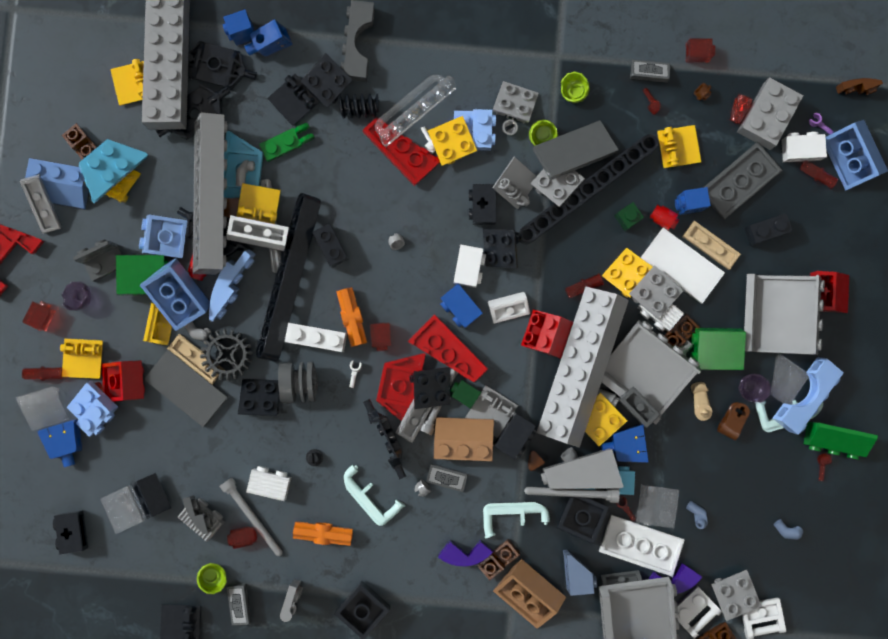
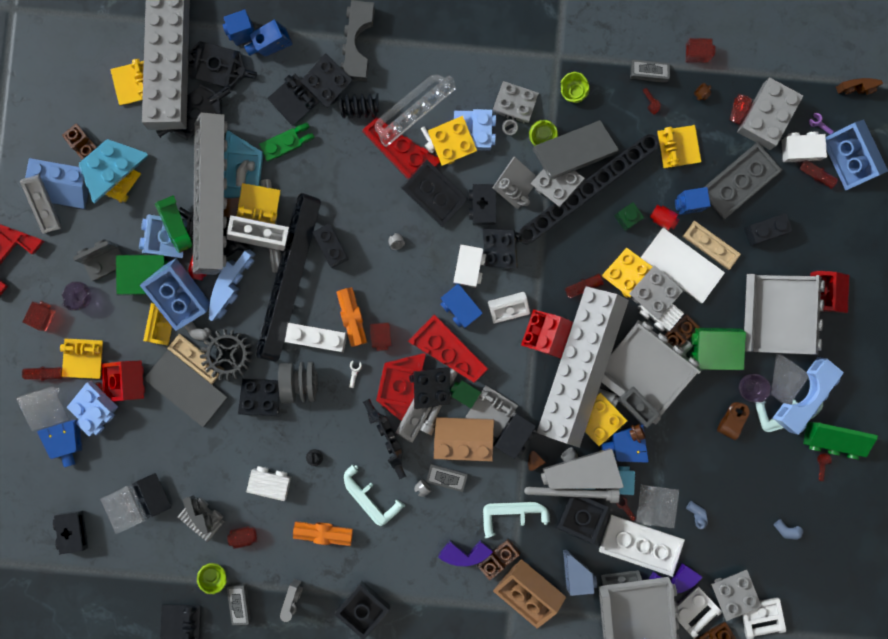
(173, 224): none -> green leg
(230, 488): light grey piece -> none
(434, 193): none -> black plate
(637, 433): none -> reddish brown plate
(701, 402): tan piece -> none

